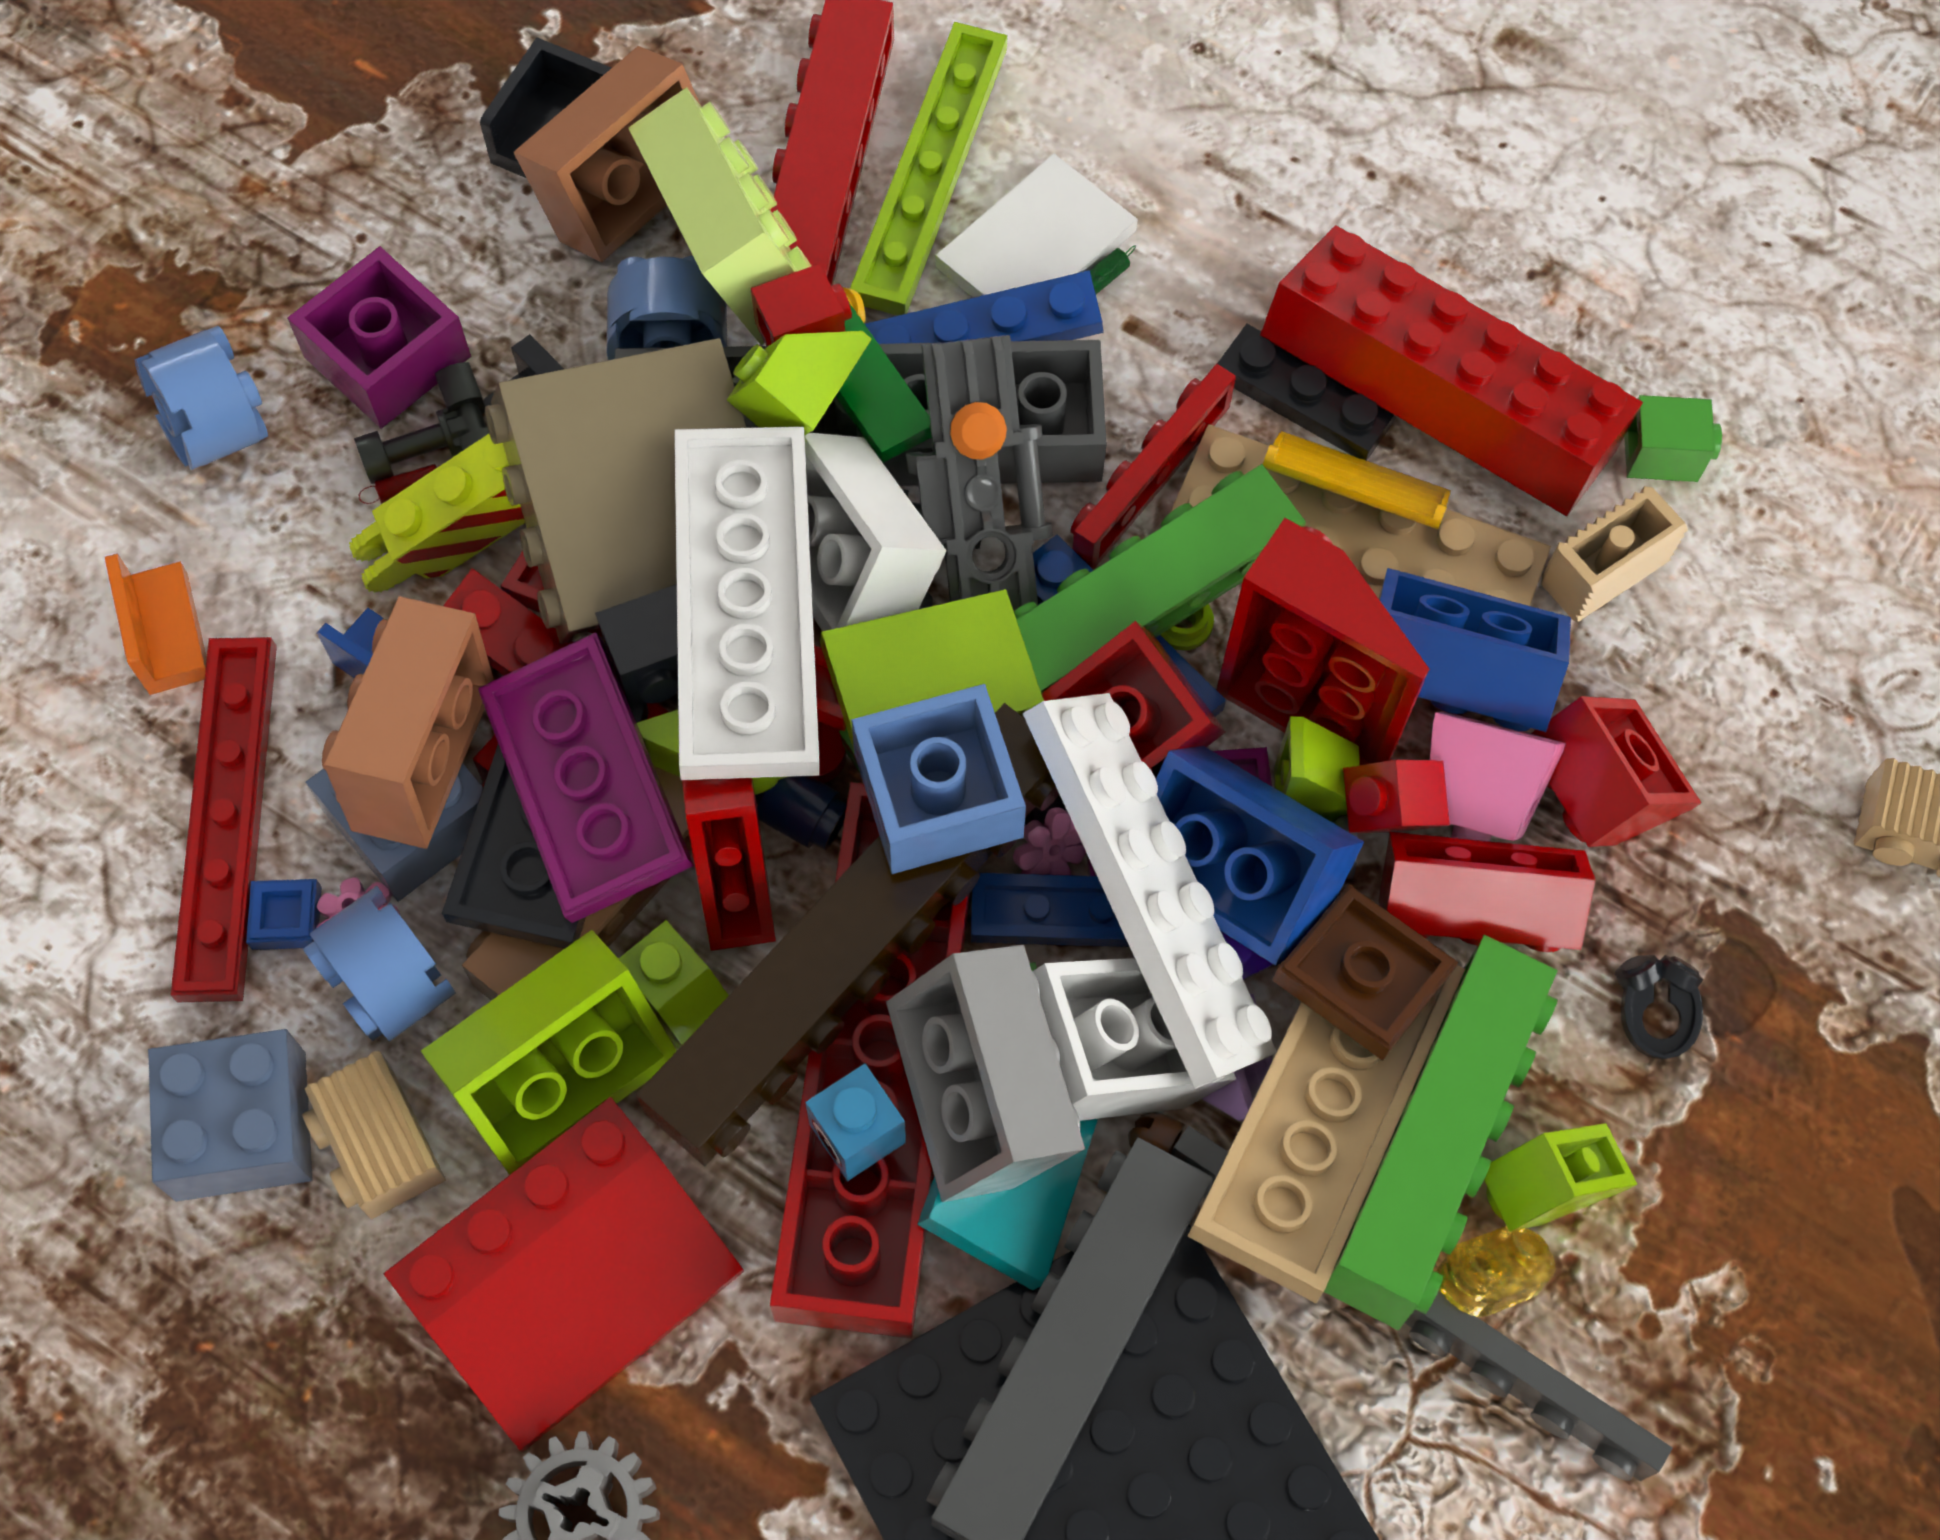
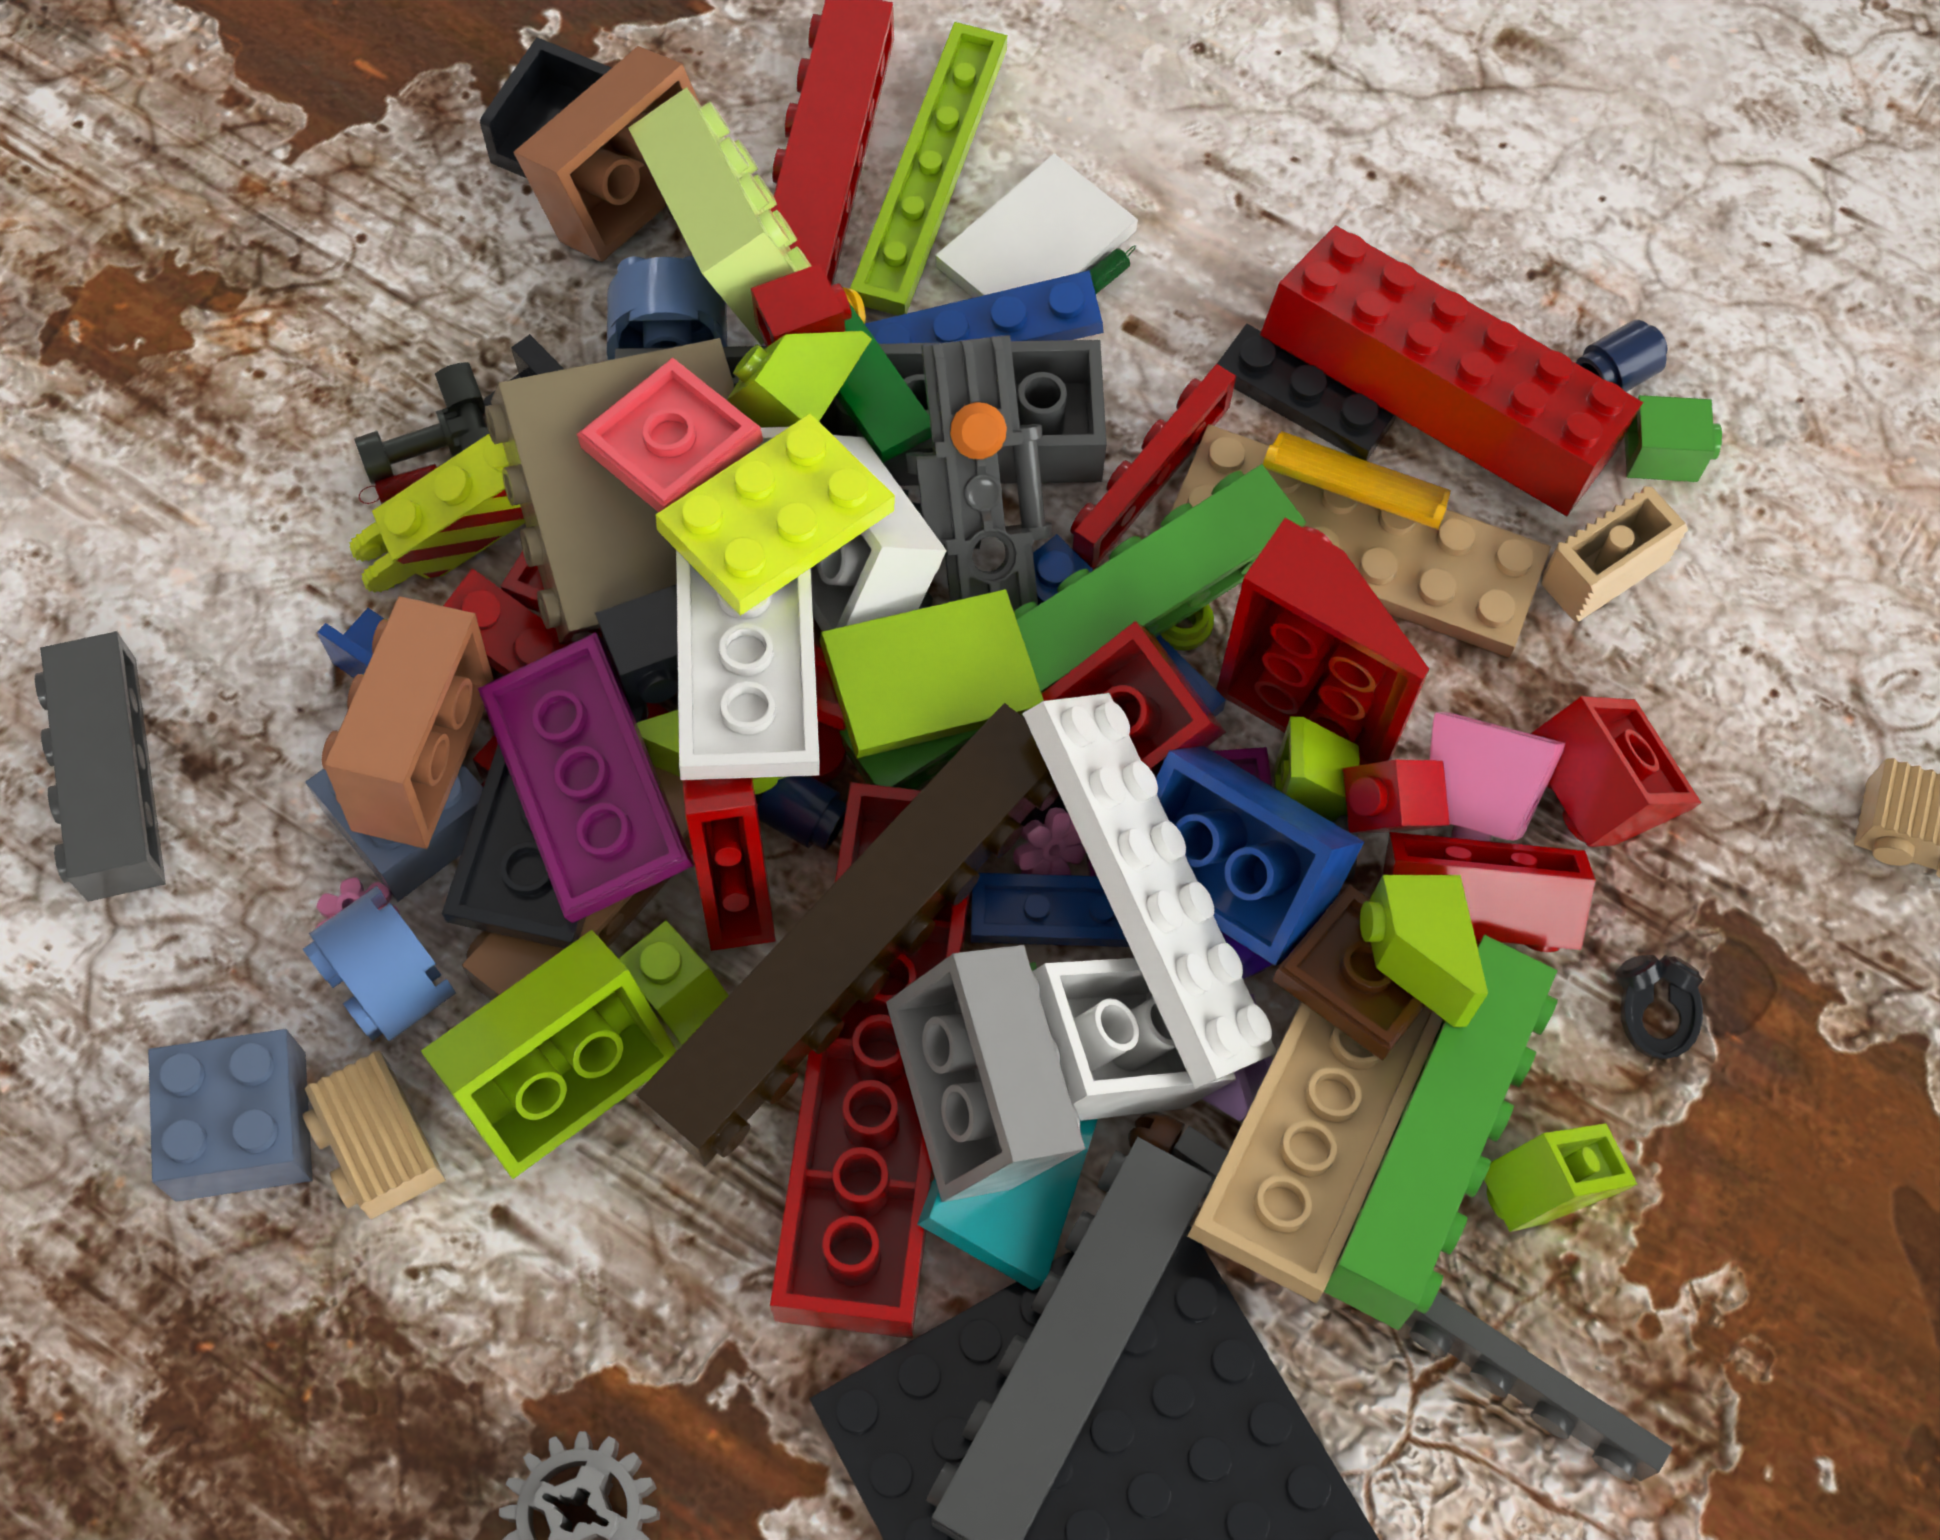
(99, 767): none -> dark grey brick
(158, 624): orange panel -> none
(201, 399): medium blue brick -> none
(224, 821): red tile -> none
(282, 913): blue tile -> none
(379, 336): magenta brick -> none
(564, 1273): red slope -> none
(669, 435): none -> coral tile
(775, 513): none -> neon yellow plate
(856, 1122): dark azure brick -> none
(938, 778): medium blue brick -> none
(1427, 942): none -> lime slope
(1482, 649): blue brick -> none
(1496, 1271): clear yellow plate -> none
(1627, 355): none -> dark blue brick

